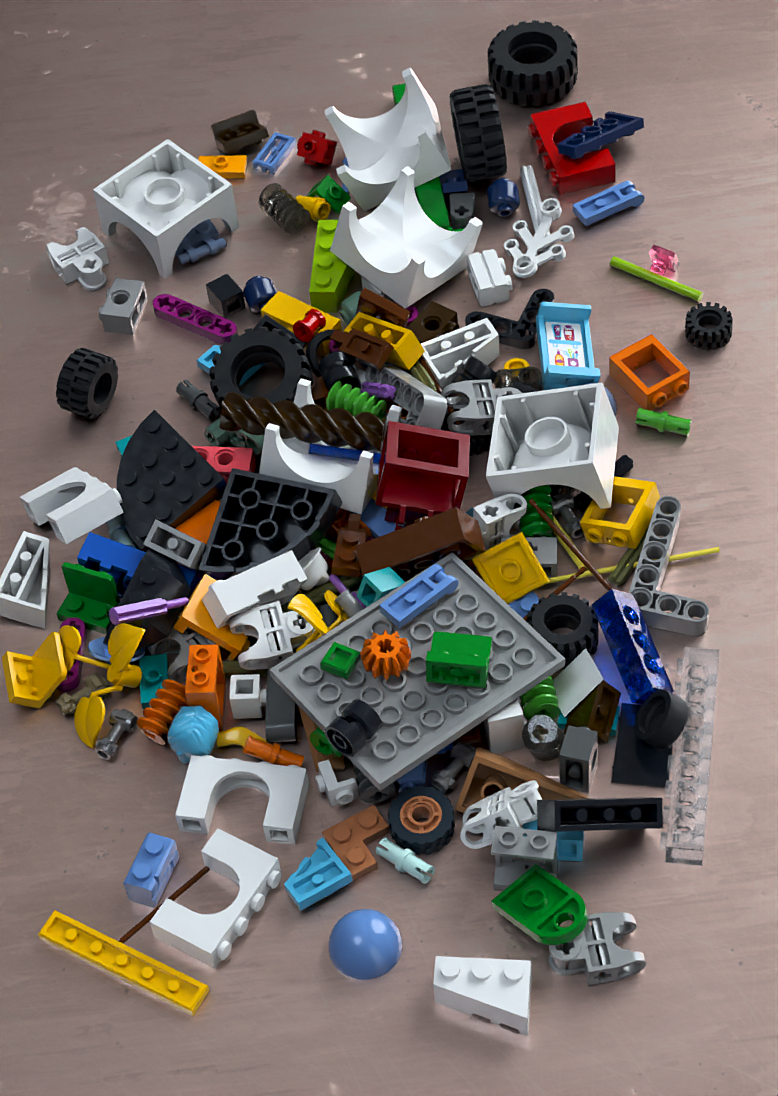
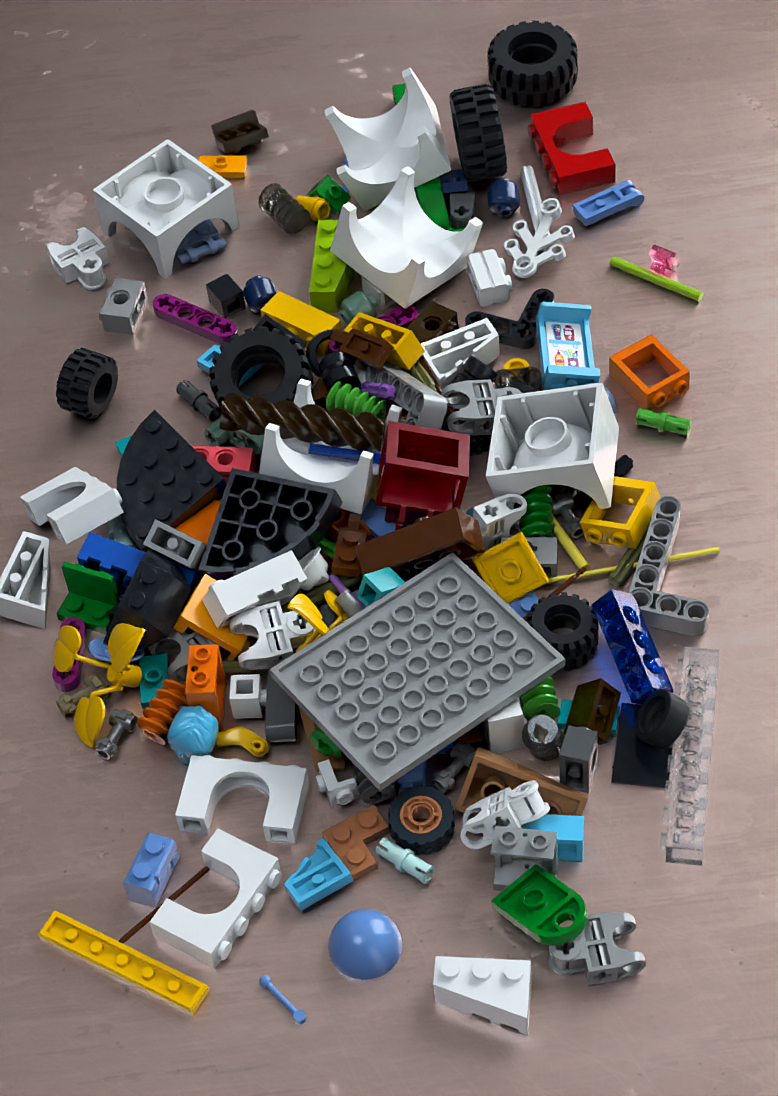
(35, 677): yellow bracket -> none
(144, 609): medium lavender axle -> none
(271, 753): orange pin -> none
(278, 153): medium blue tile -> none
(299, 1015): none -> medium blue hinge
(312, 322): red bush -> none
(316, 148): red brick -> none
(340, 660): green tile -> none
(353, 727): black wheel -> none
(382, 308): reddish brown plate -> none
(385, 655): orange gear -> none
(418, 595): medium blue plate -> none
(458, 659): green bracket -> none
(570, 545): reddish brown piece -> none
(576, 682): white sticker -> none
(599, 814): black brick -> none
(603, 132): dark blue wing -> none
(708, 336): black tyre -> none

